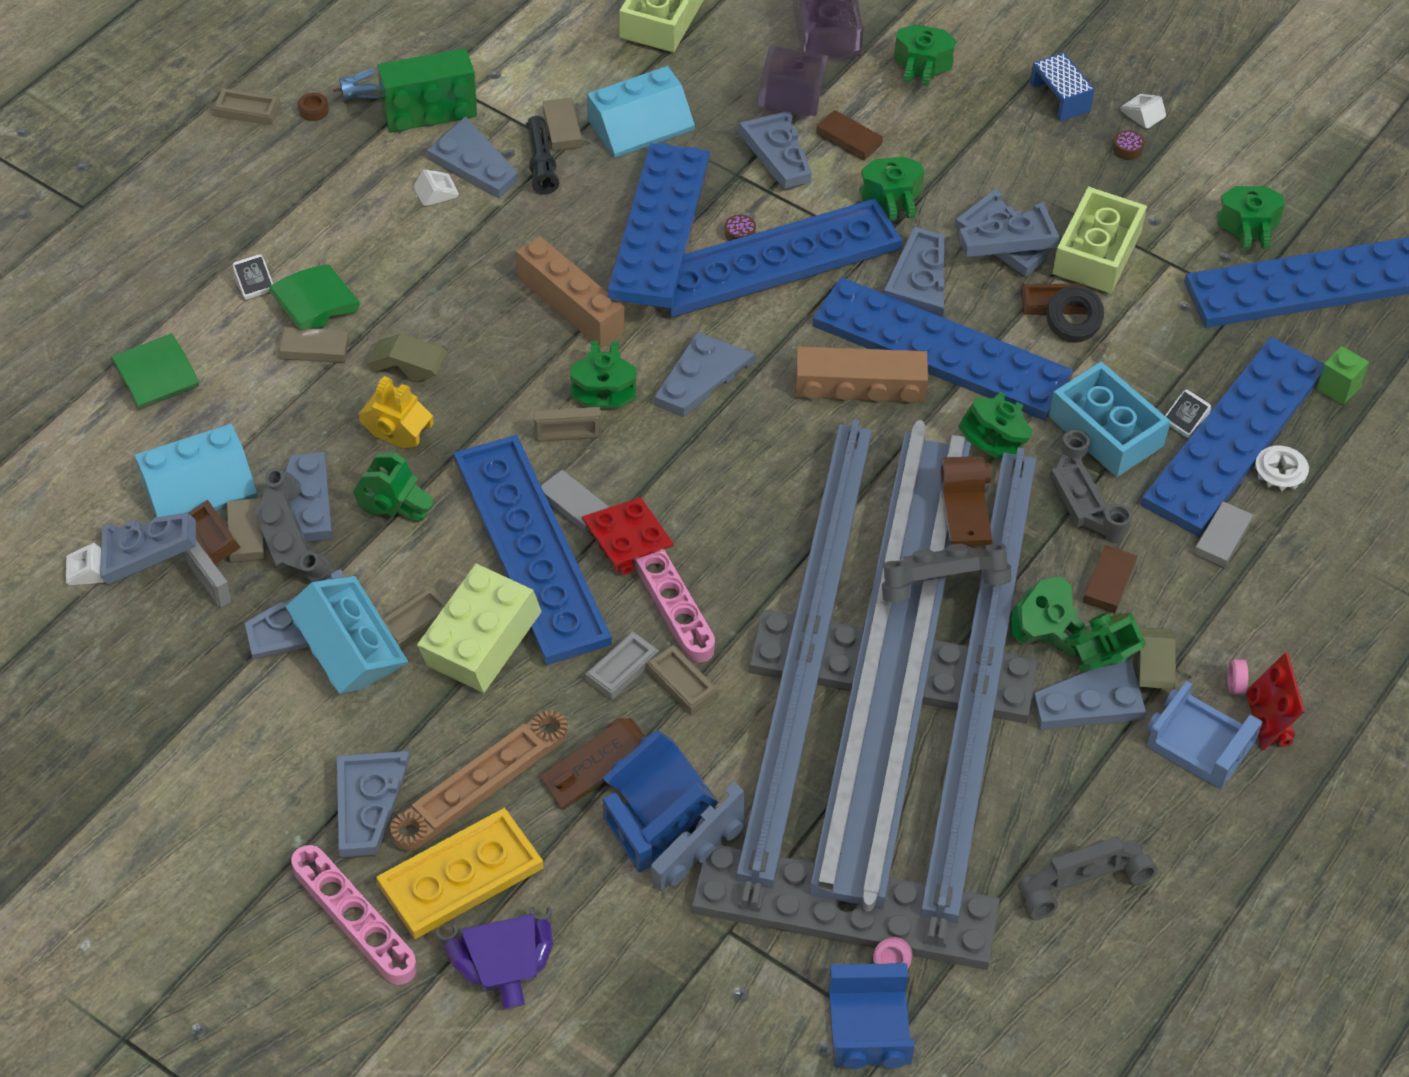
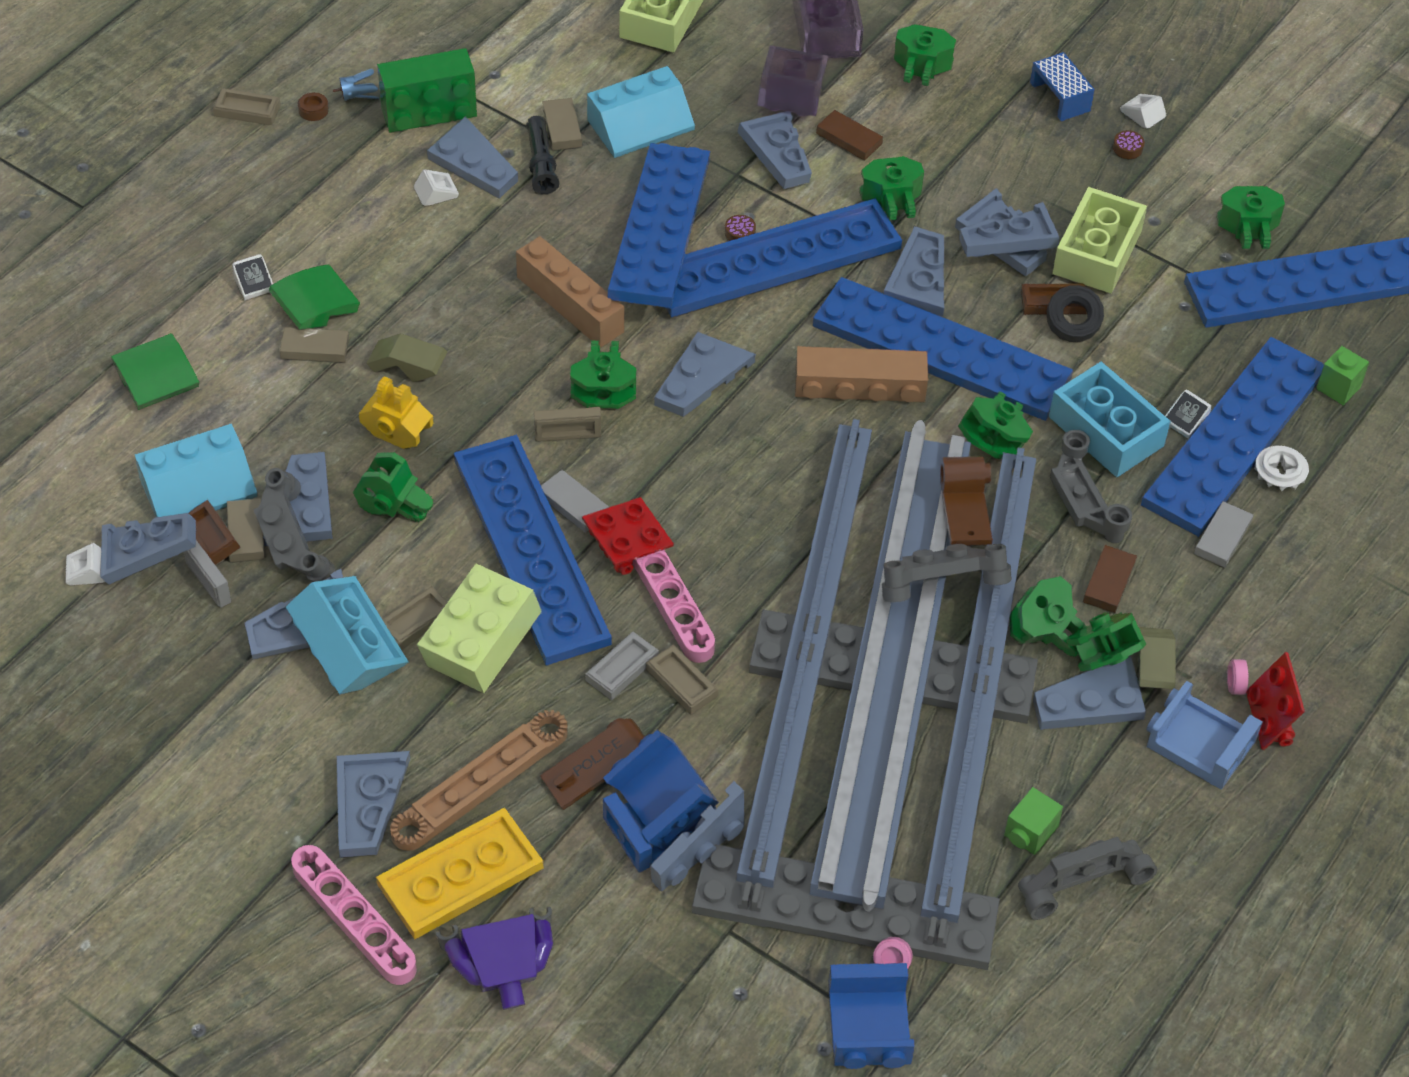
(1033, 821): none -> bright green brick

